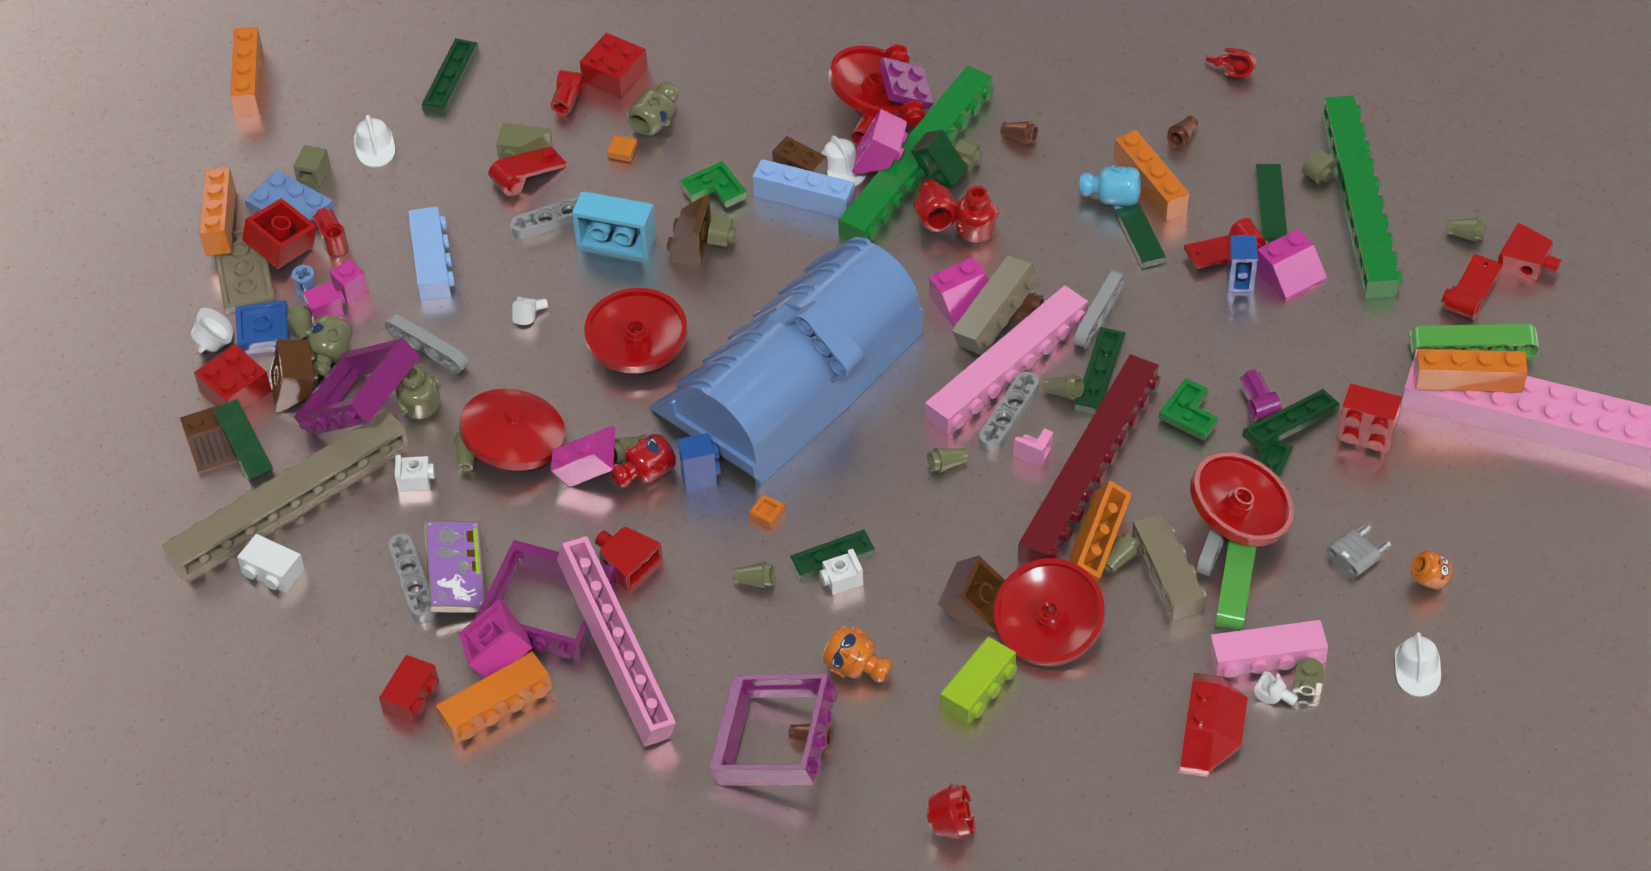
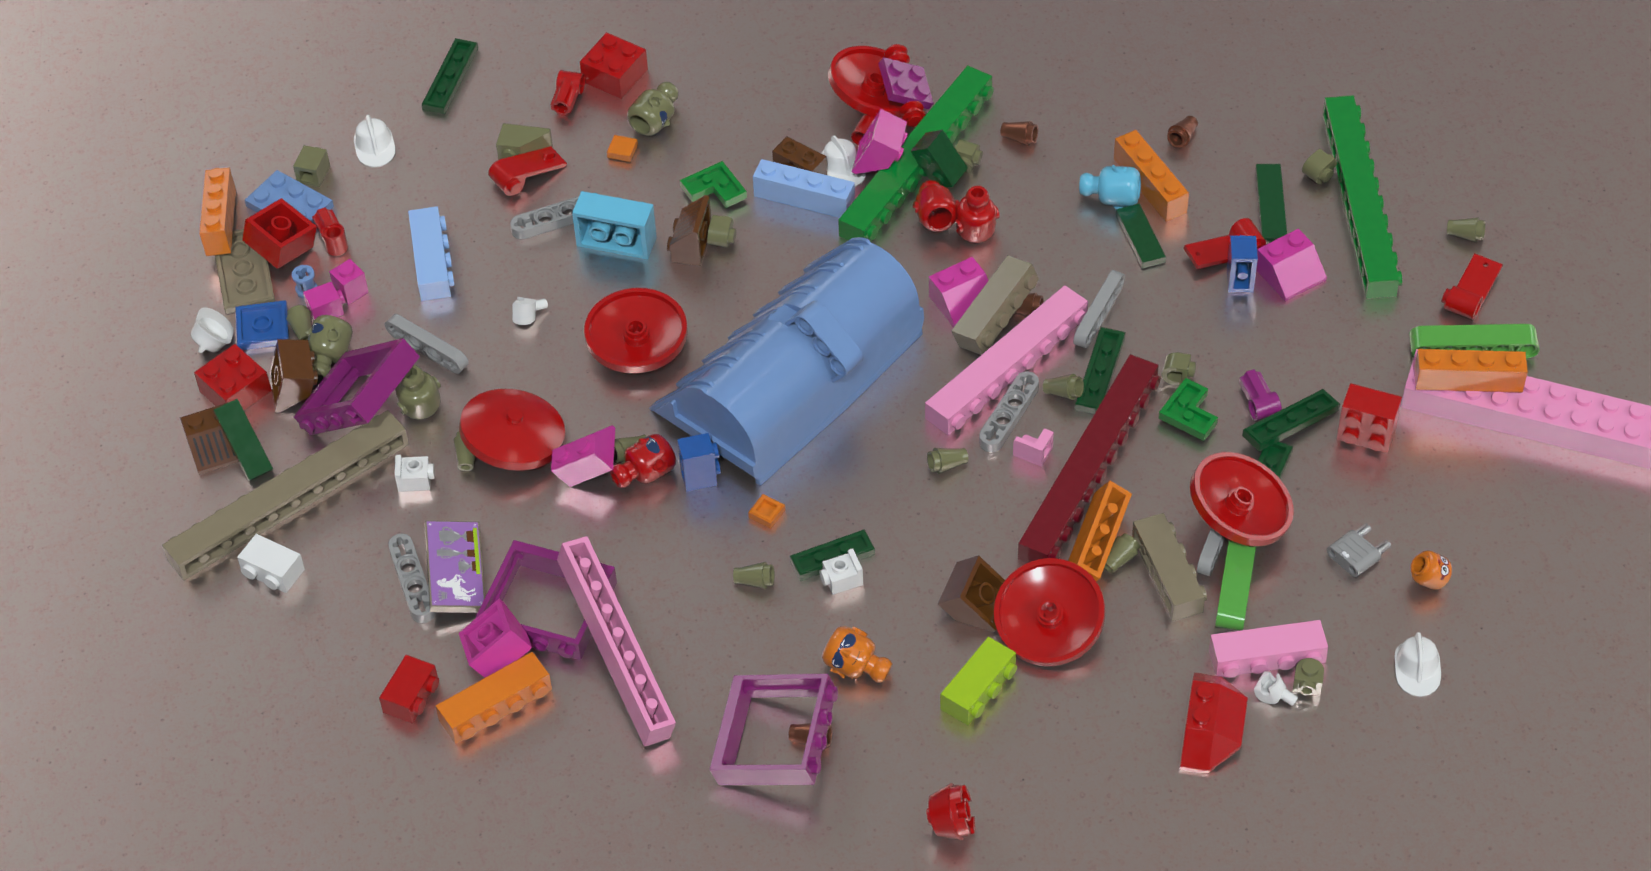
(246, 71): orange brick -> none
(630, 554): red torso -> none
(1177, 368): none -> olive plate
(1238, 63): red piece -> none
(1527, 254): red torso -> none

